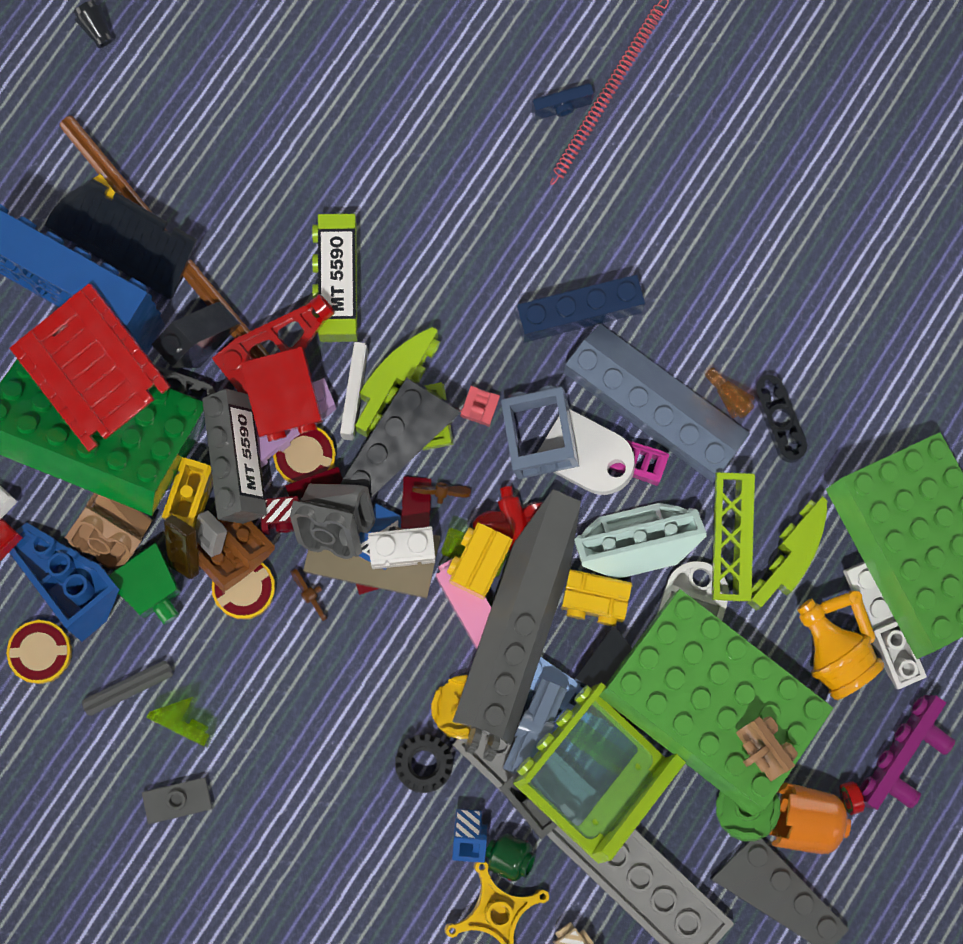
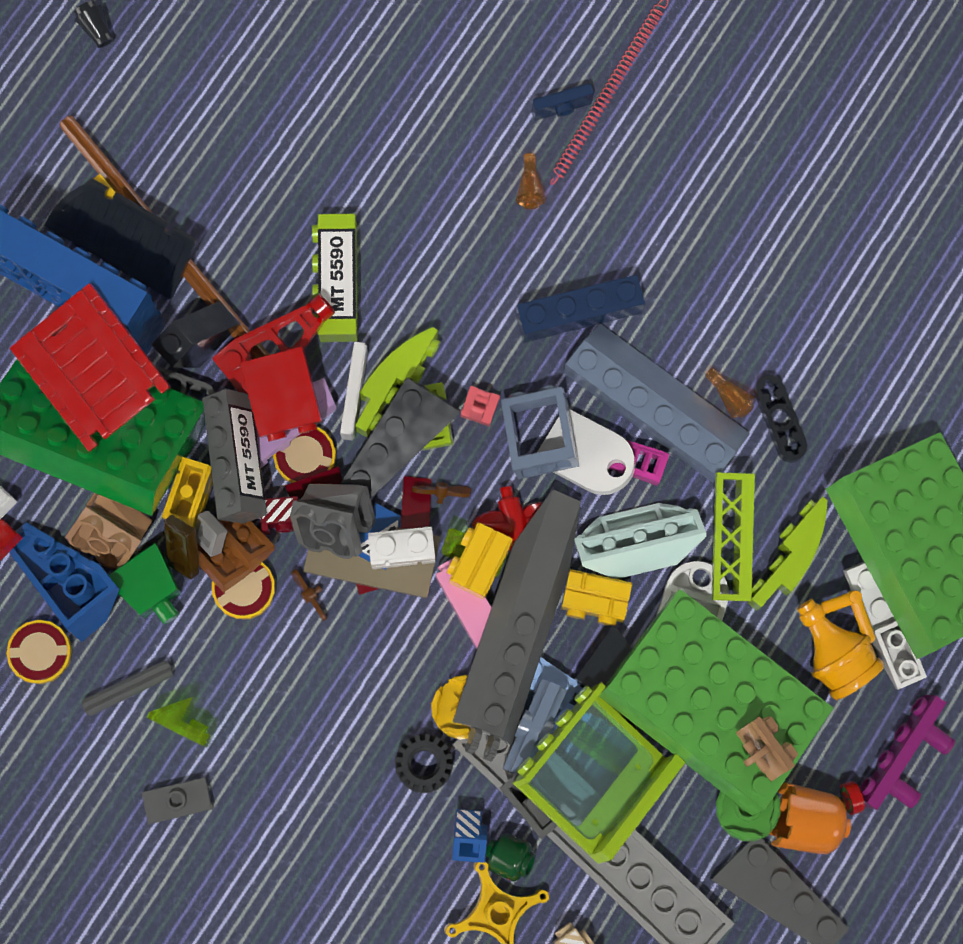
(530, 191): none -> clear orange cone

